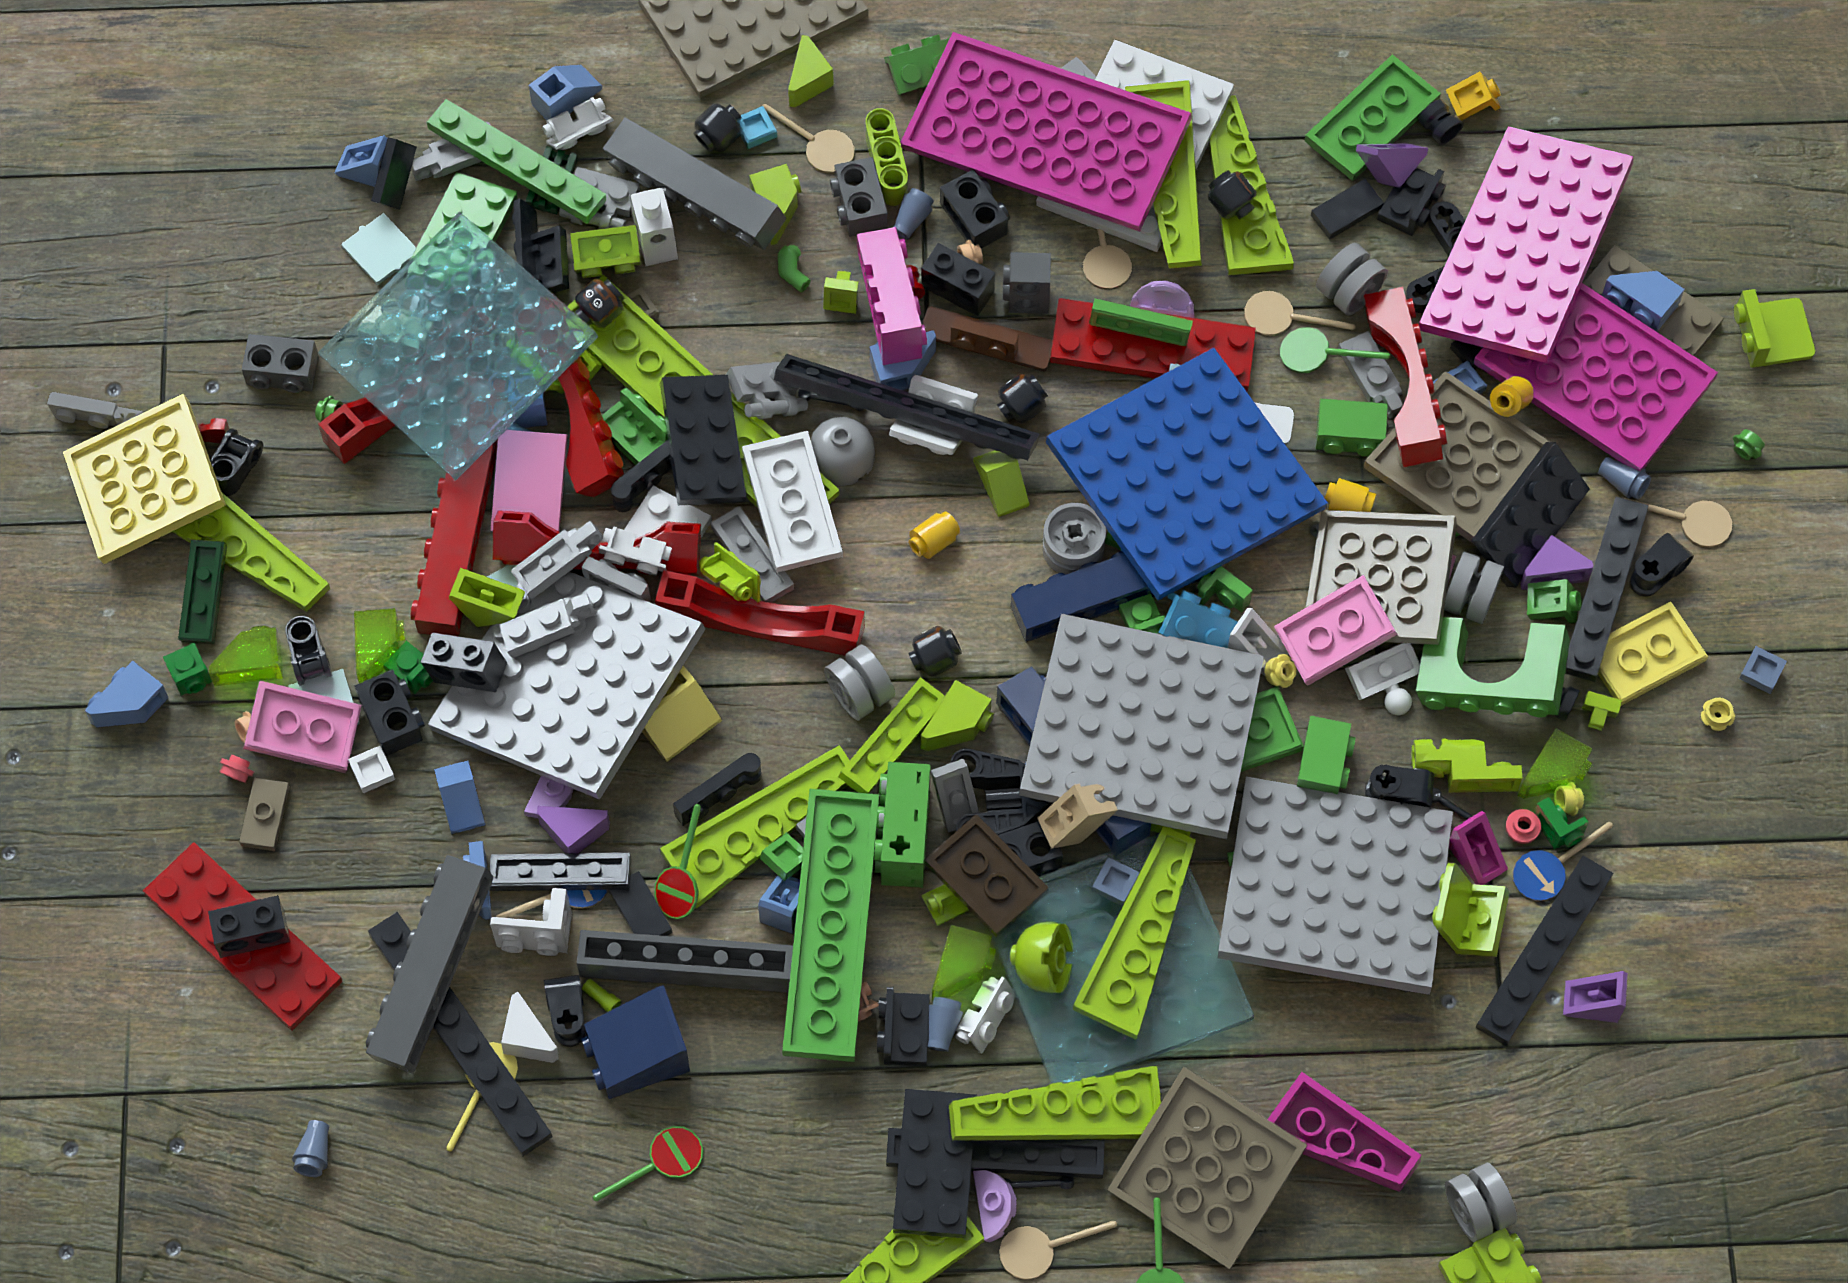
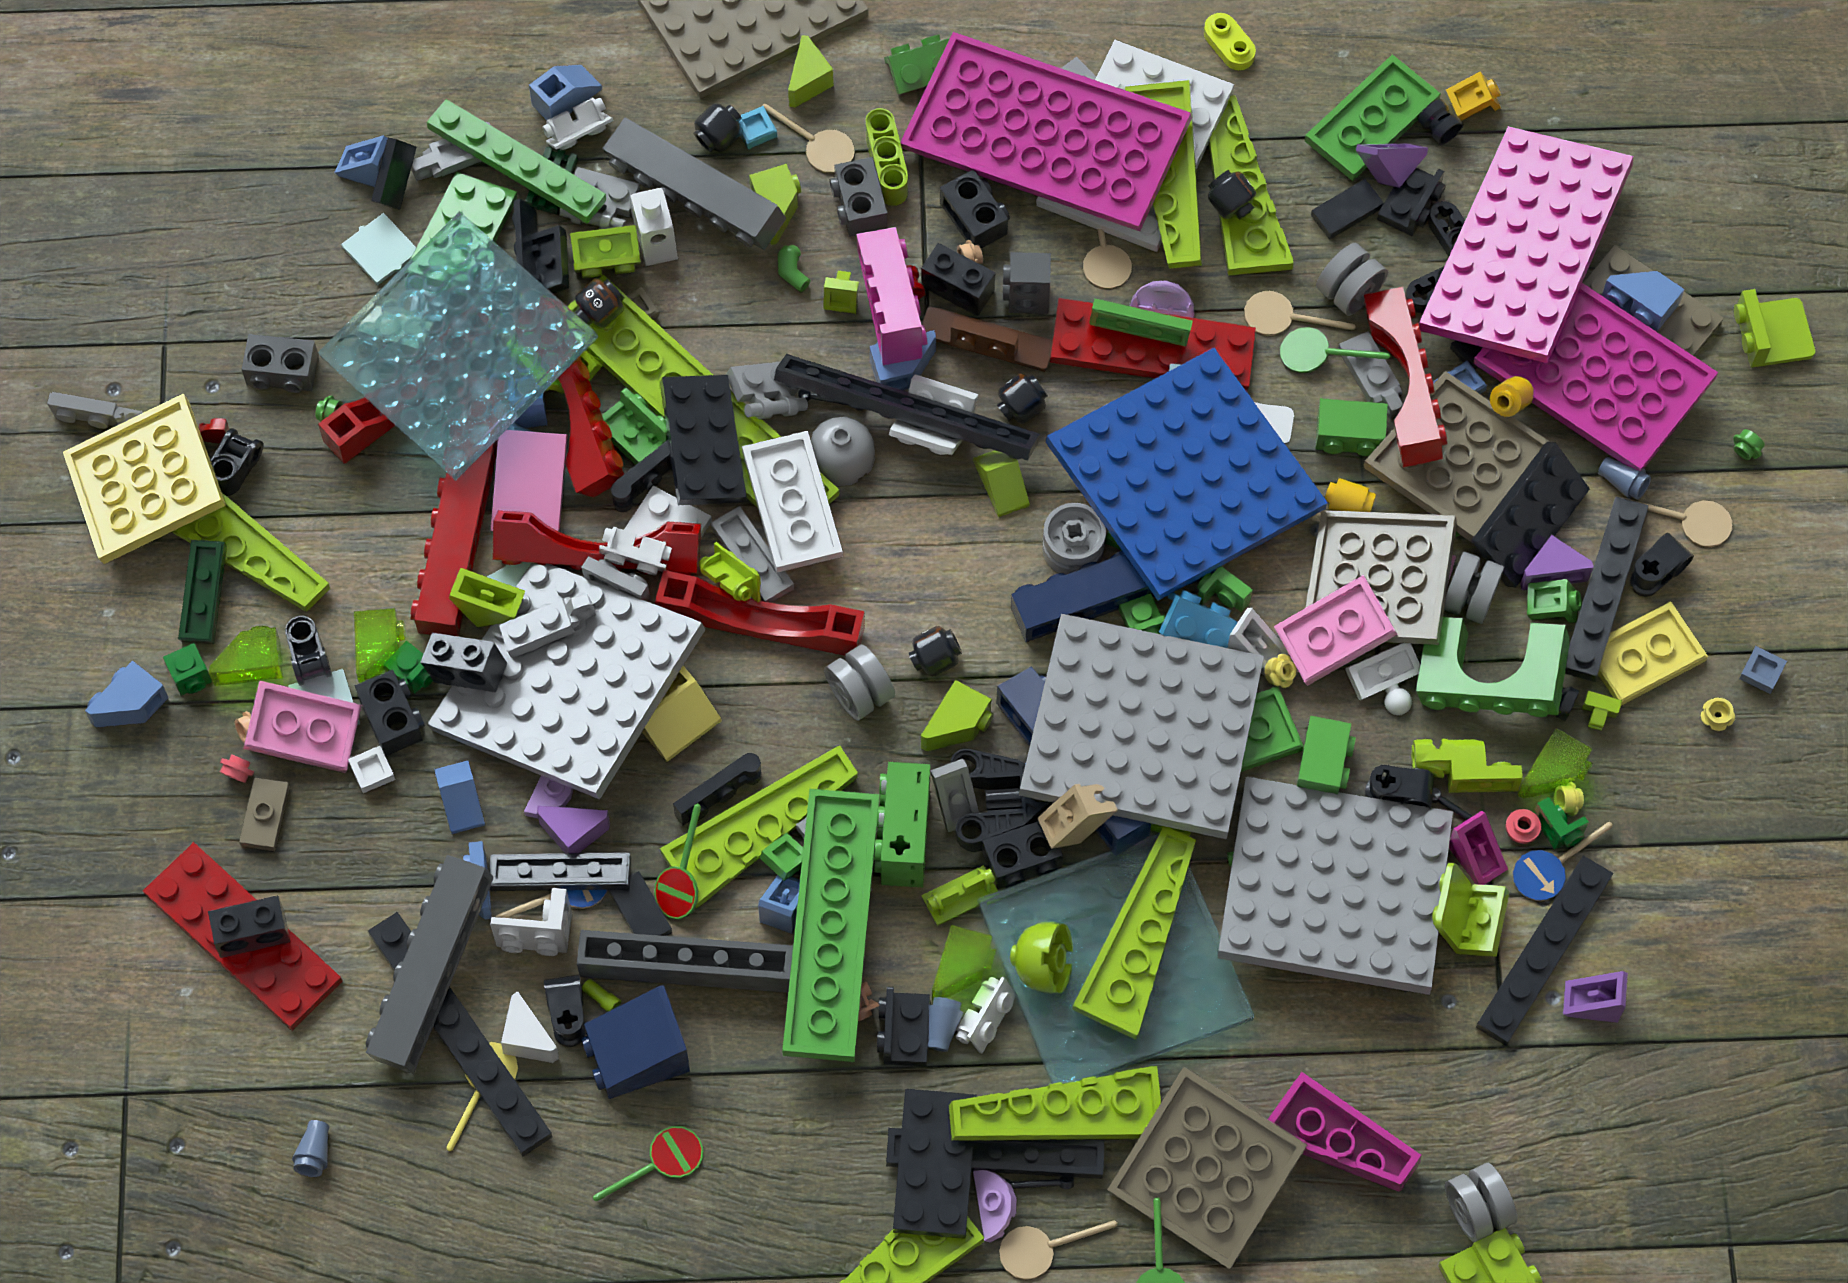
(556, 558): light grey hinge -> none
(892, 737): lime plate -> none
(912, 212): sand blue cone -> none
(934, 535): yellow brick -> none
(986, 875): dark brown plate -> none
(1115, 881): sand blue plate -> none
(1227, 39): none -> neon yellow plate

